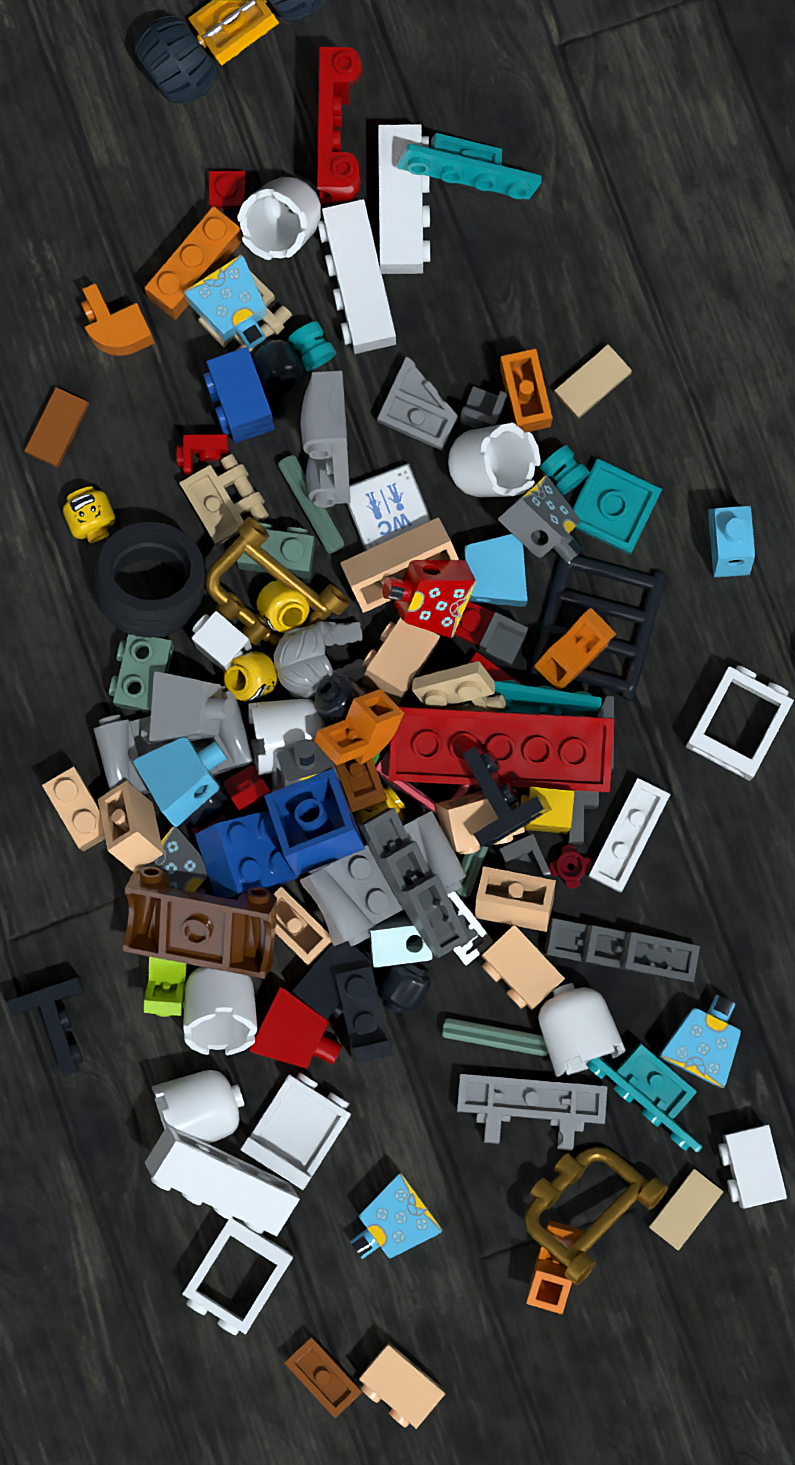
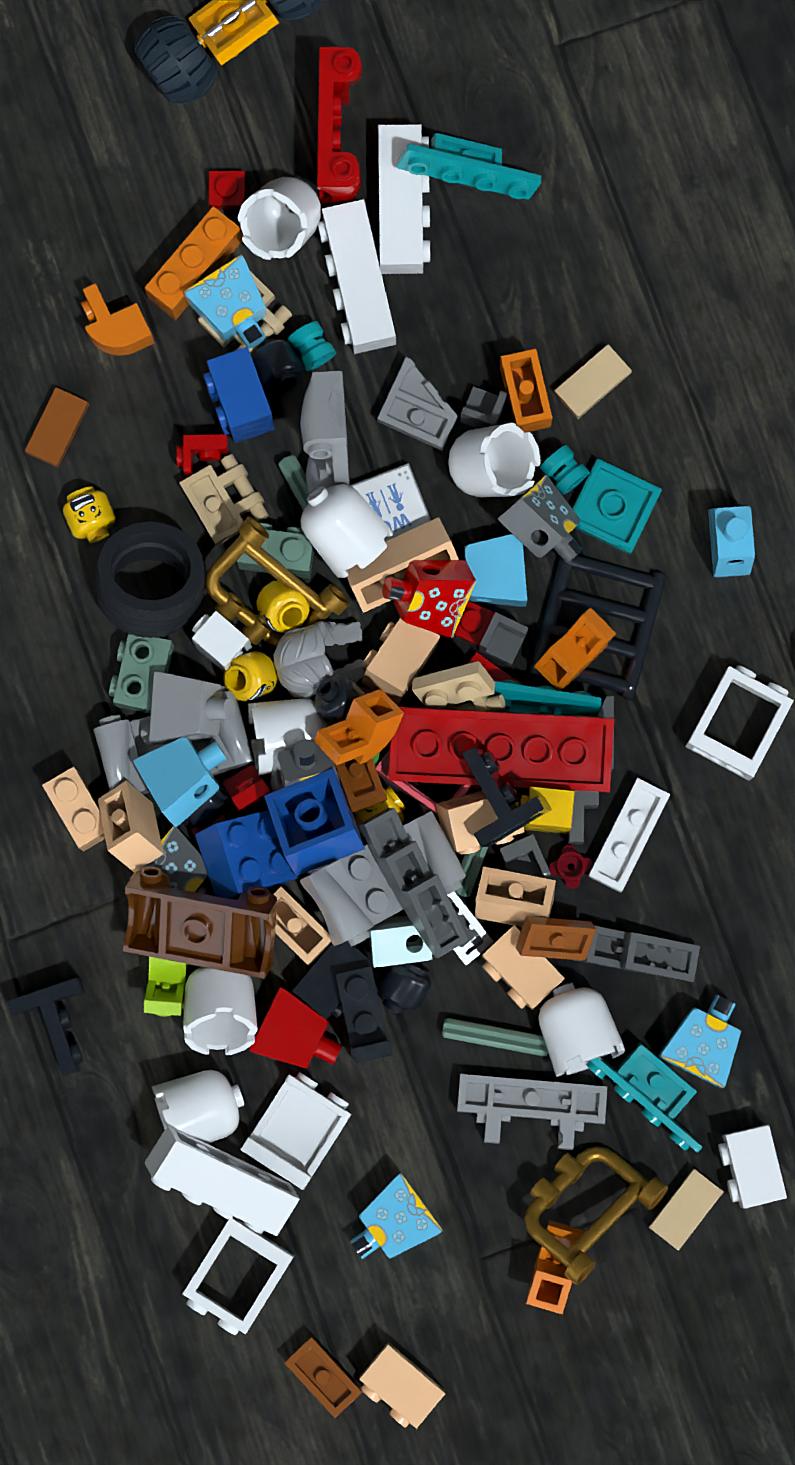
(343, 528): none -> white cylinder
(555, 938): none -> dark orange plate

